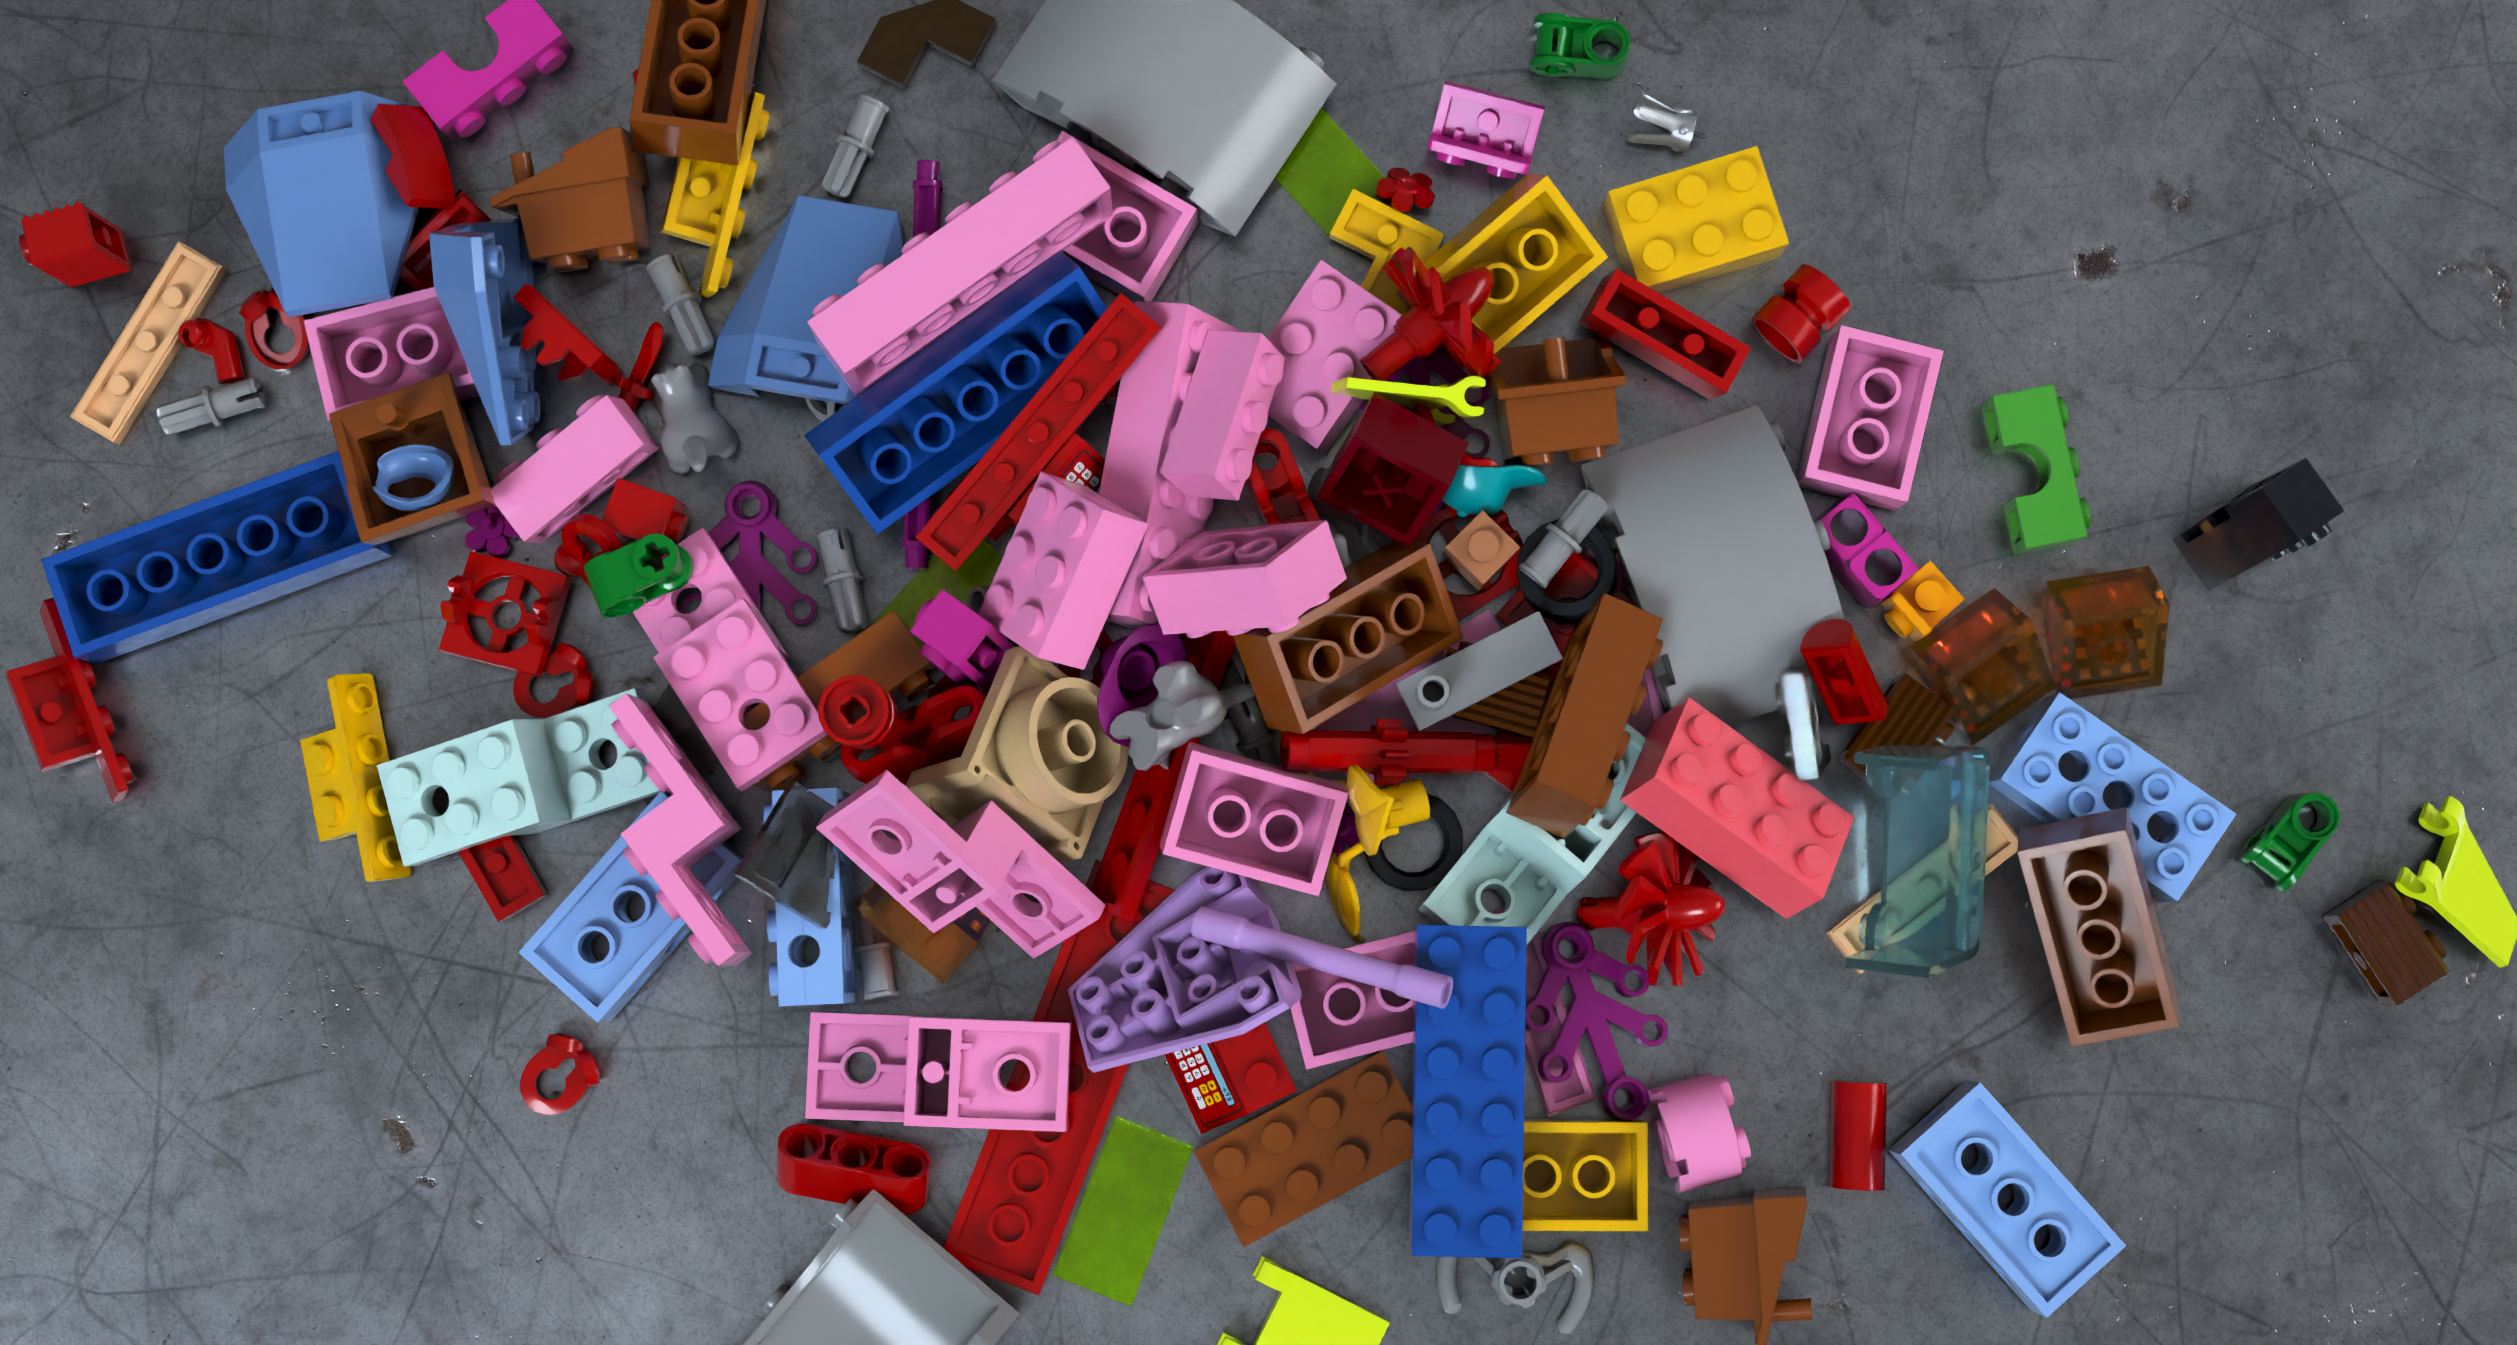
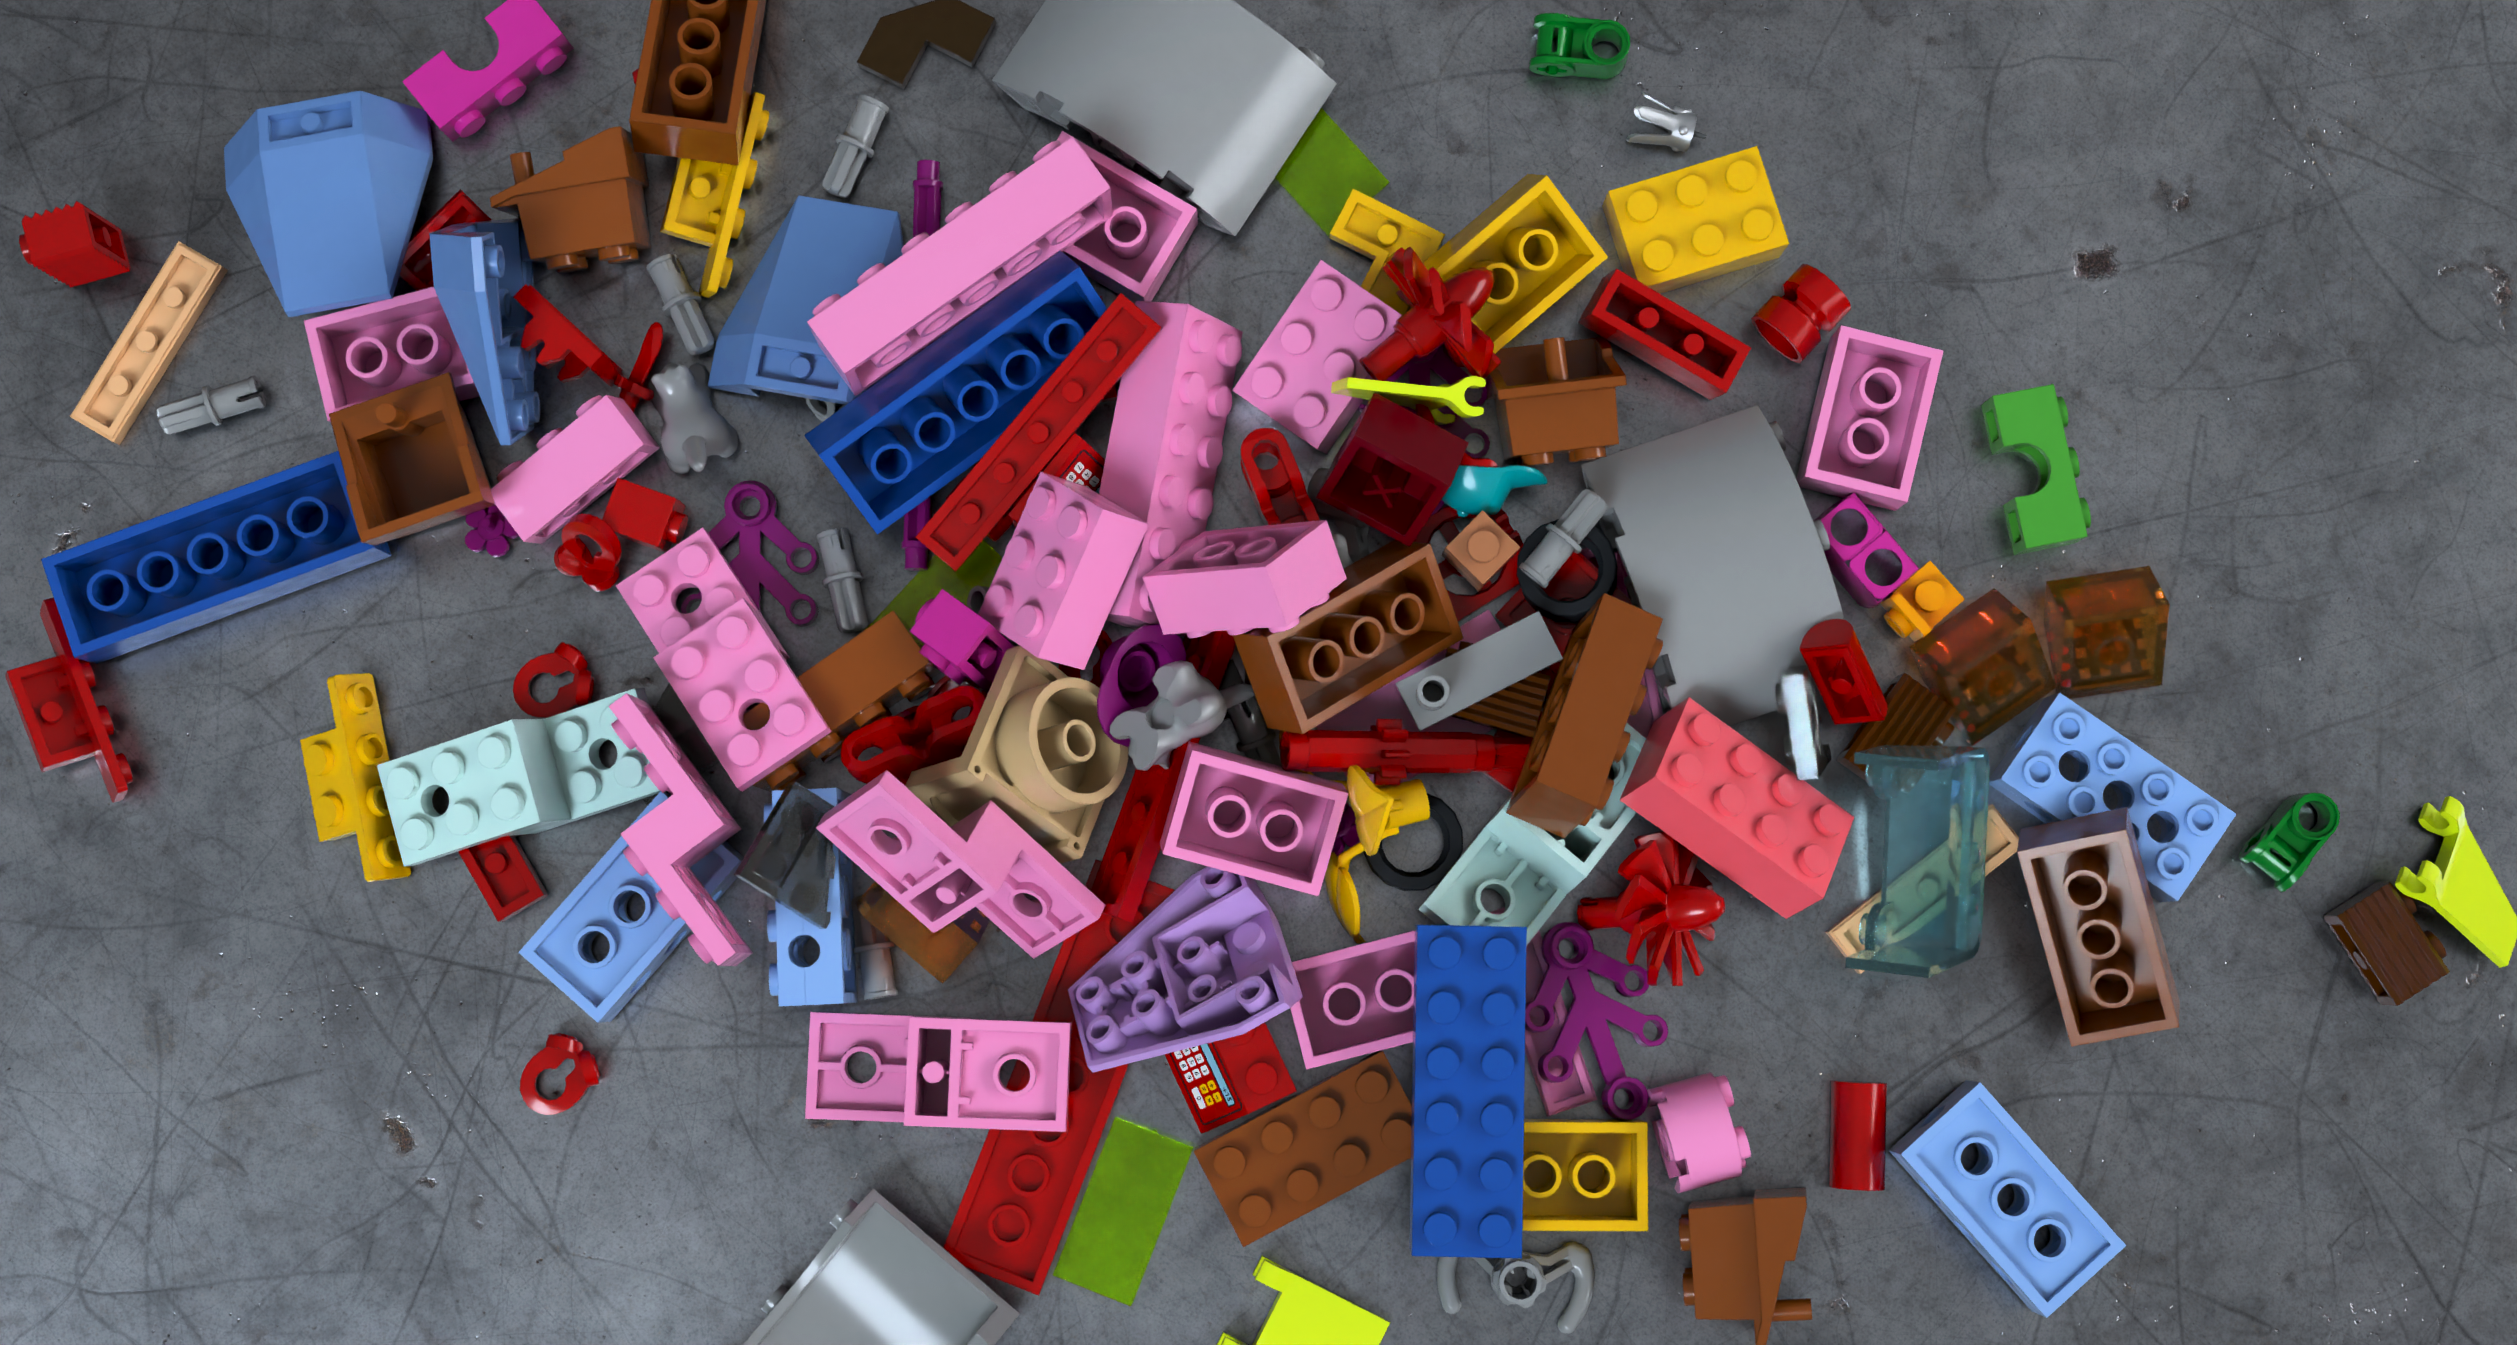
(217, 343): red arm -> none
(257, 322): red piece -> none
(413, 462): medium blue piece -> none
(417, 159): red slope -> none
(540, 626): red piece -> none
(630, 577): green piece -> none
(849, 1165): red beam -> none
(857, 712): red wheel -> none
(1223, 415): bright pink brick -> none
(1403, 980): lavender piece -> none
(1406, 189): red plant -> none
(1485, 130): bracket -> none
(2260, 524): black wedge -> none

